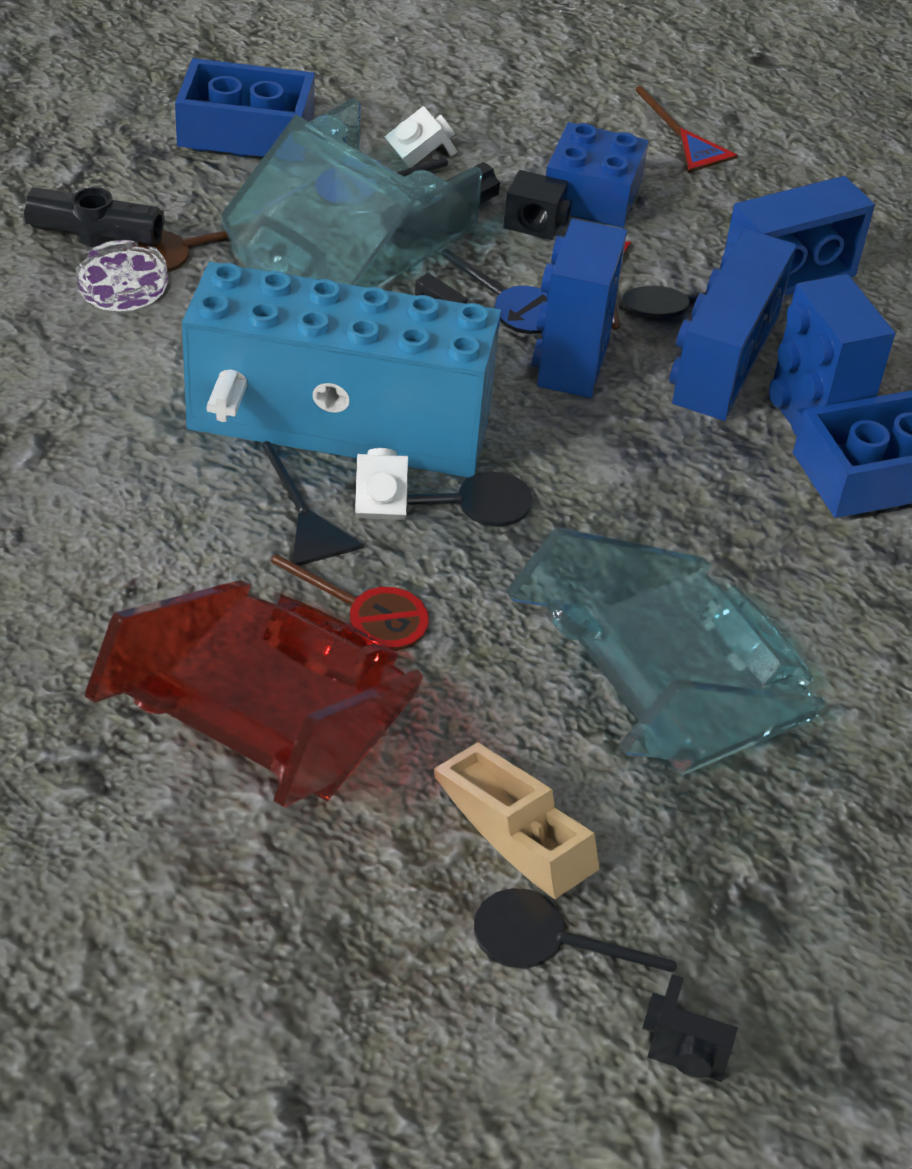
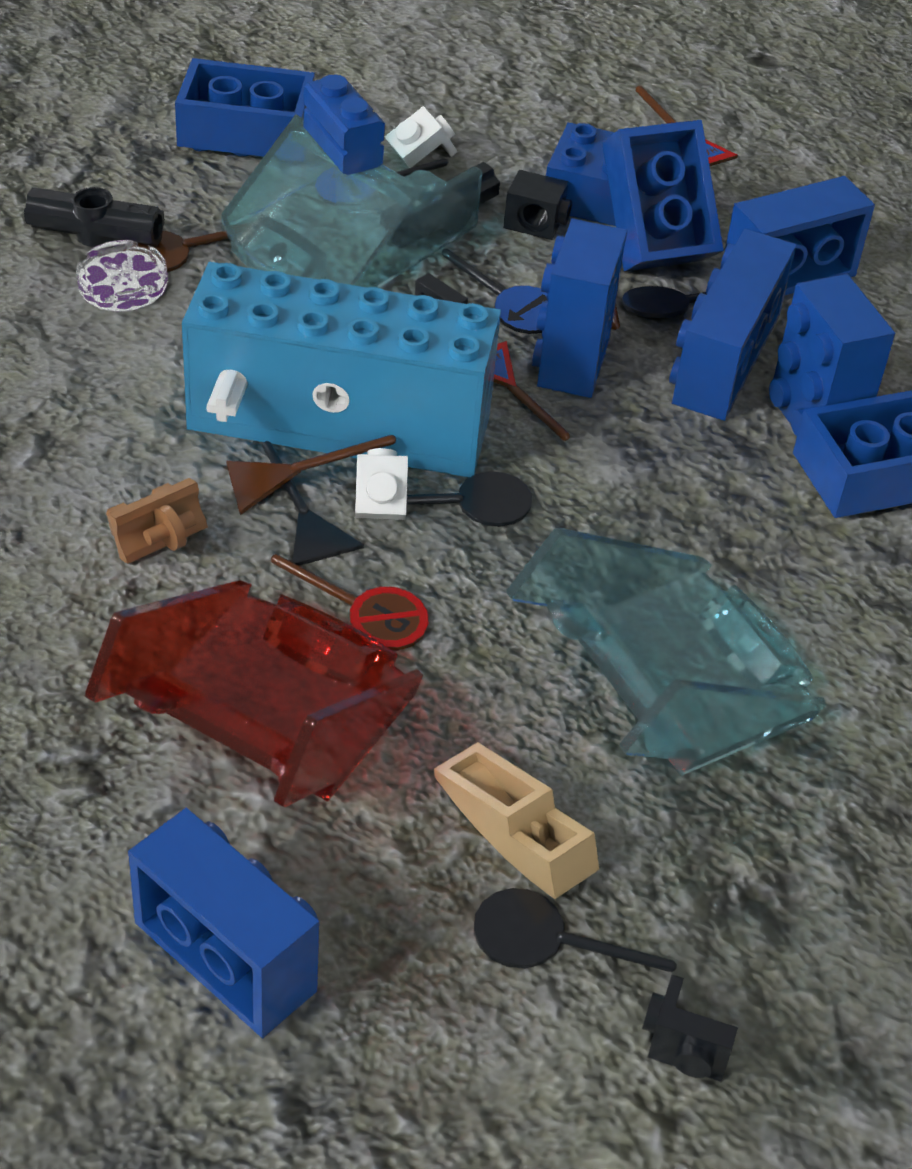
(157, 520): none -> medium nougat hips
(225, 920): none -> blue brick
(257, 480): none -> reddish brown piece
(343, 124): none -> blue brick
(505, 376): none -> piece
(663, 194): none -> blue brick

